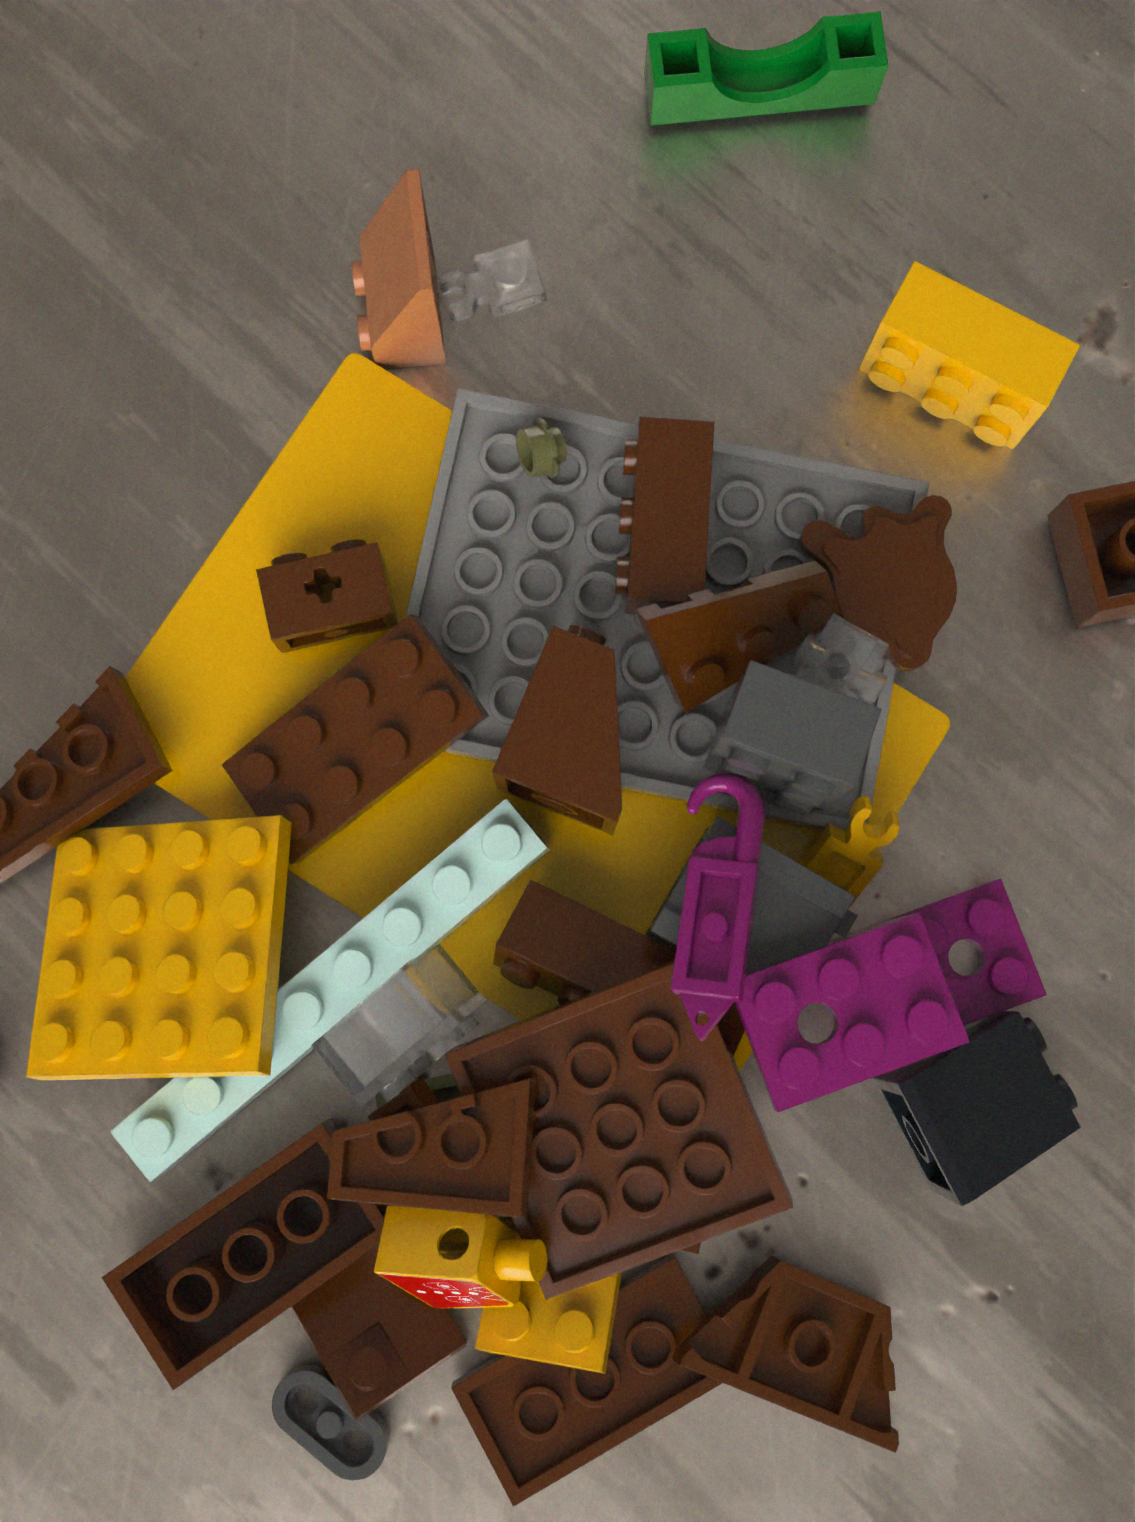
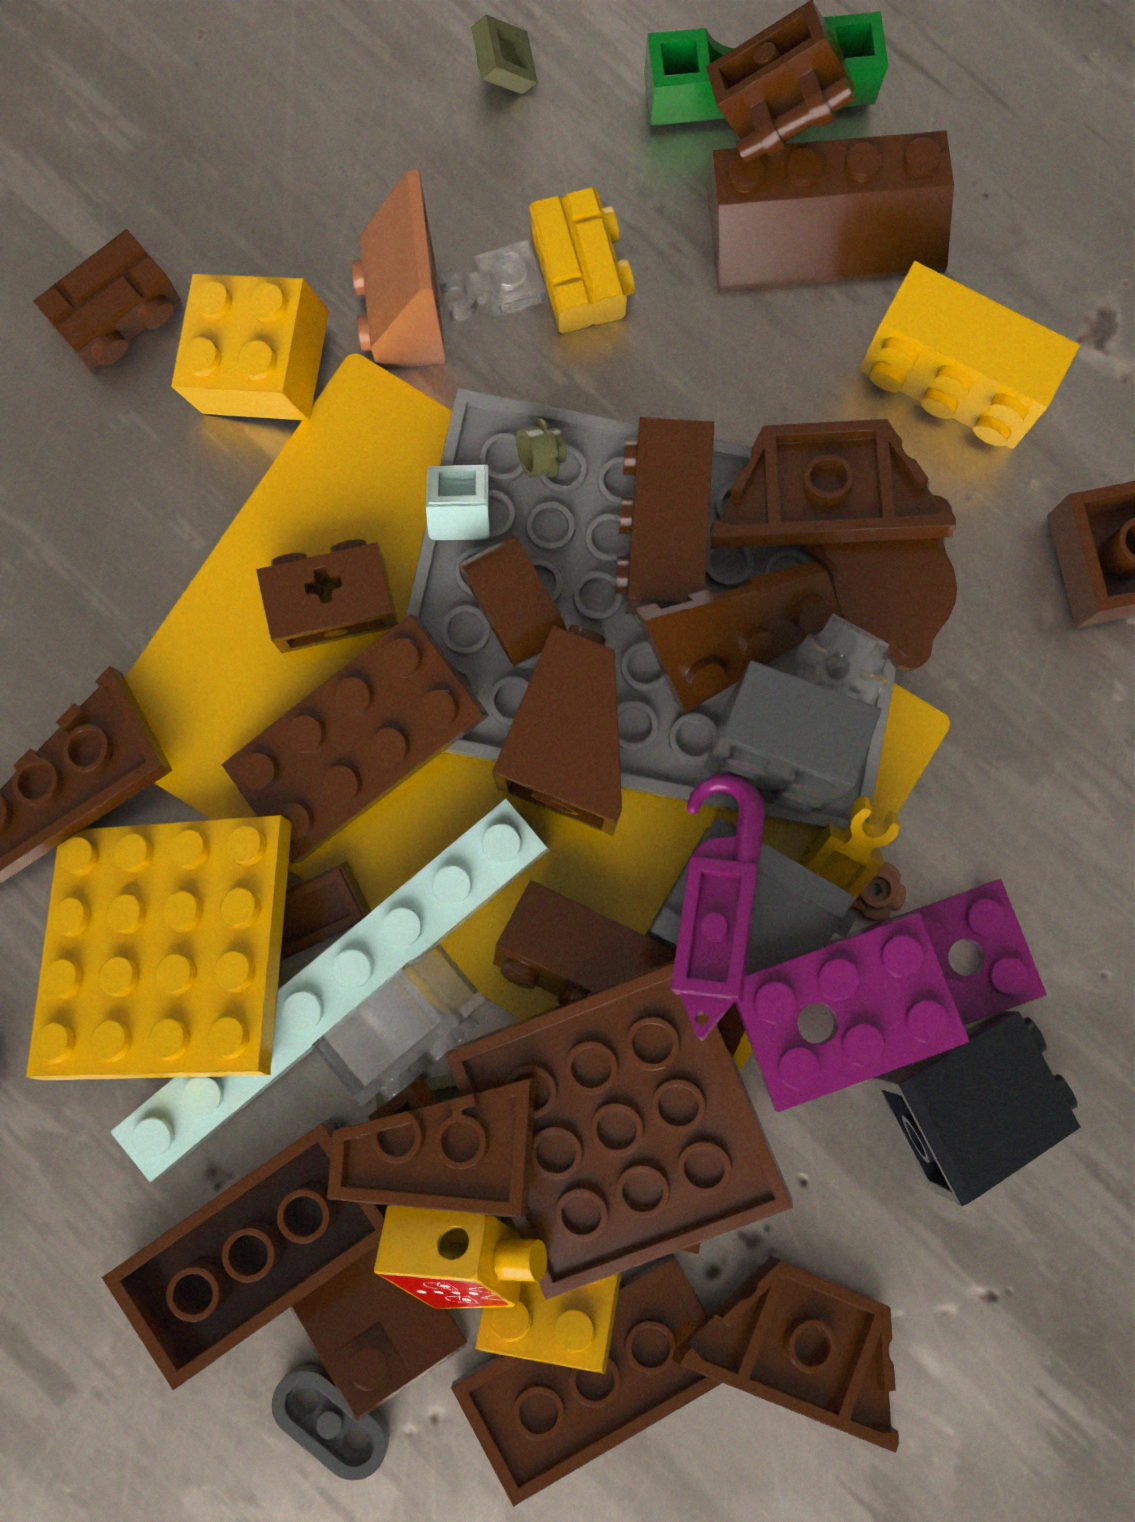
(109, 301): none -> reddish brown brick
(251, 346): none -> yellow brick
(321, 909): none -> reddish brown tile
(458, 502): none -> light aqua slope
(504, 54): none -> olive plate
(512, 598): none -> reddish brown beam
(579, 259): none -> yellow brick
(781, 82): none -> reddish brown brick
(829, 488): none -> reddish brown wing
(831, 211): none -> reddish brown slope
(891, 897): none -> nougat plate

